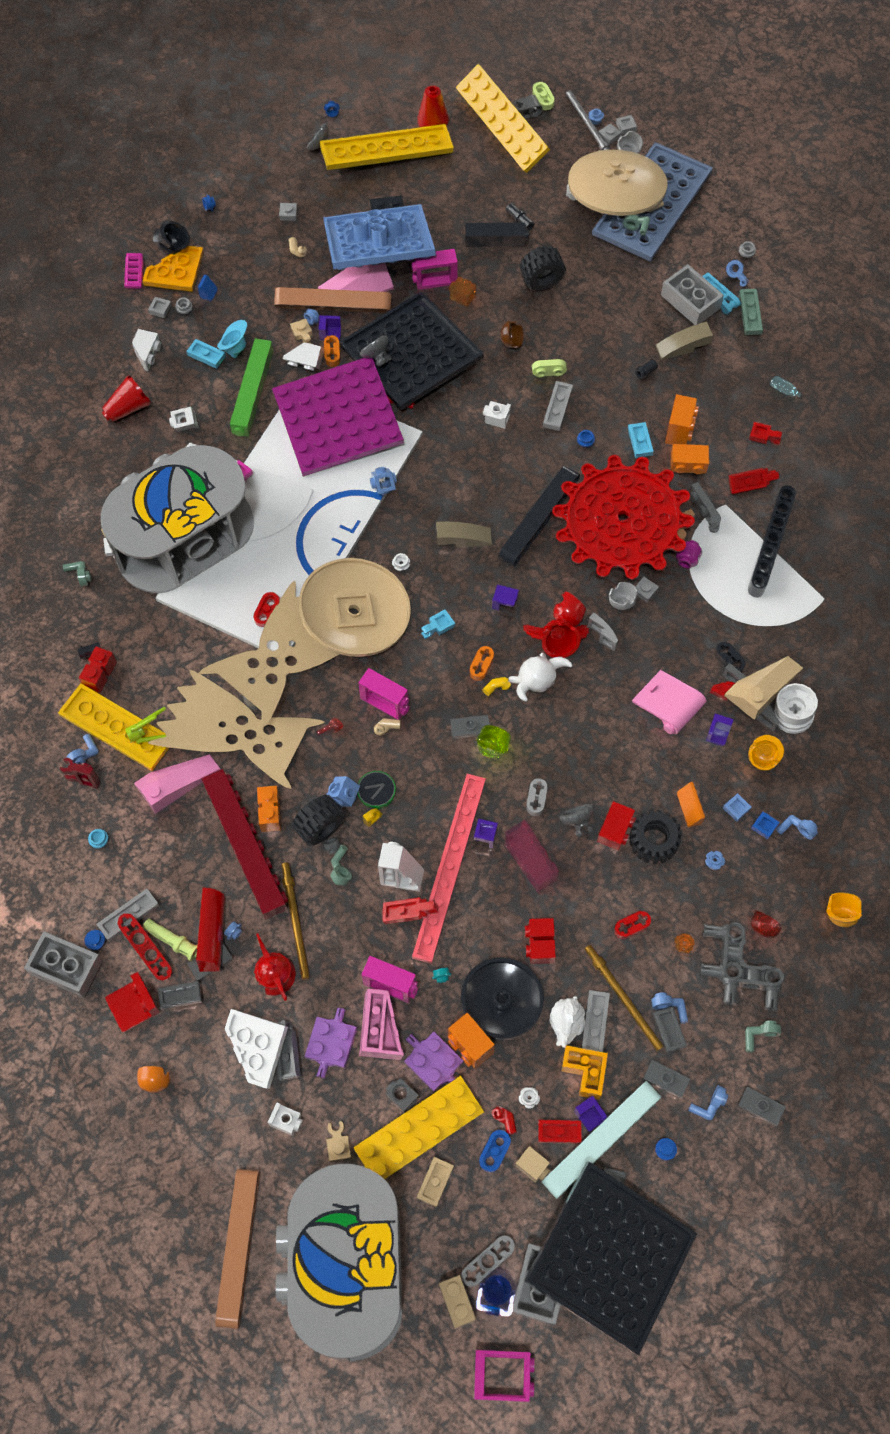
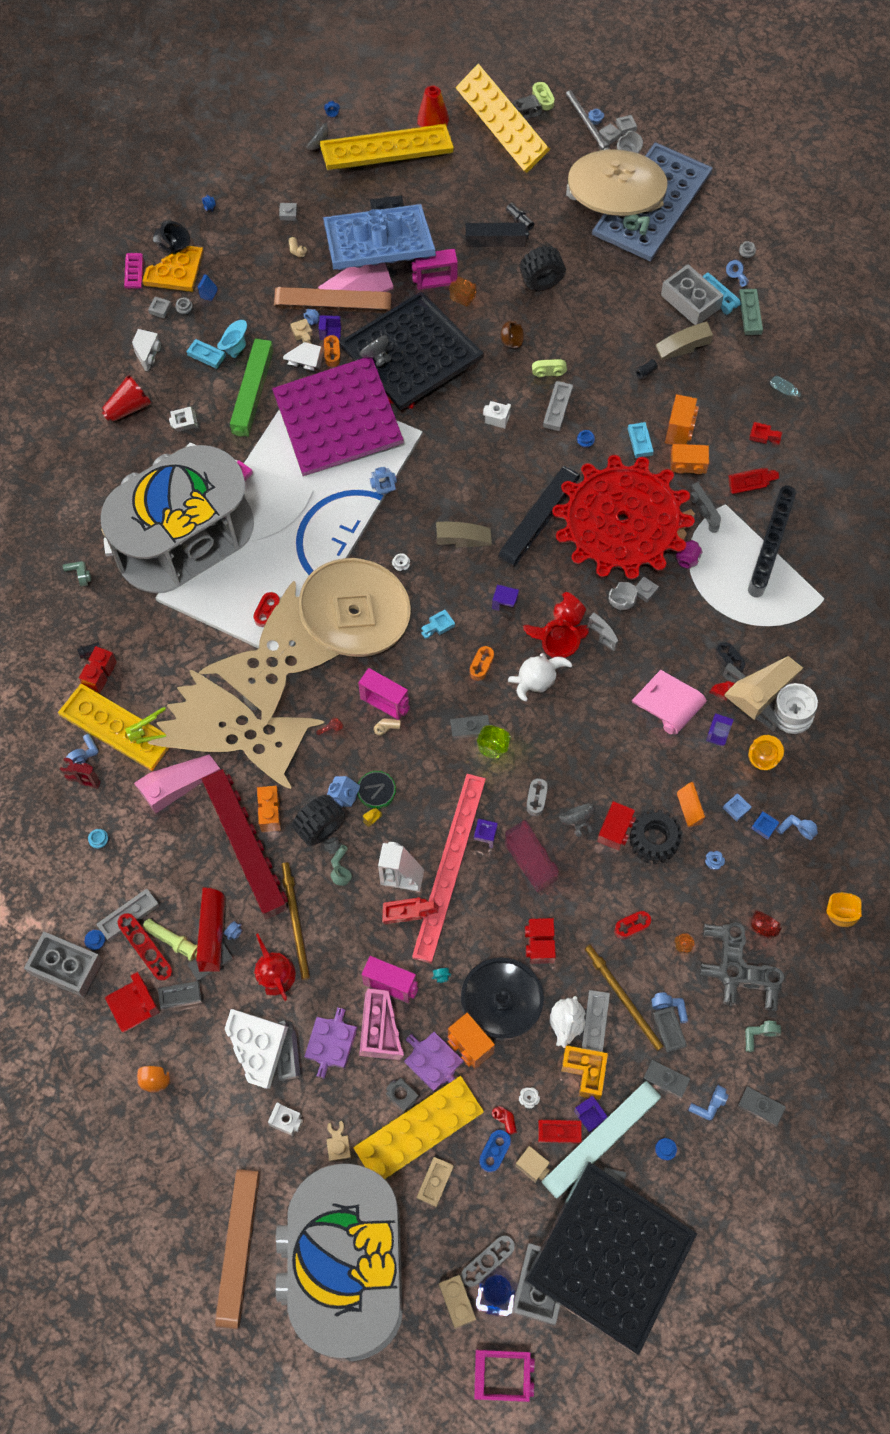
(495, 683): yellow arm -> none

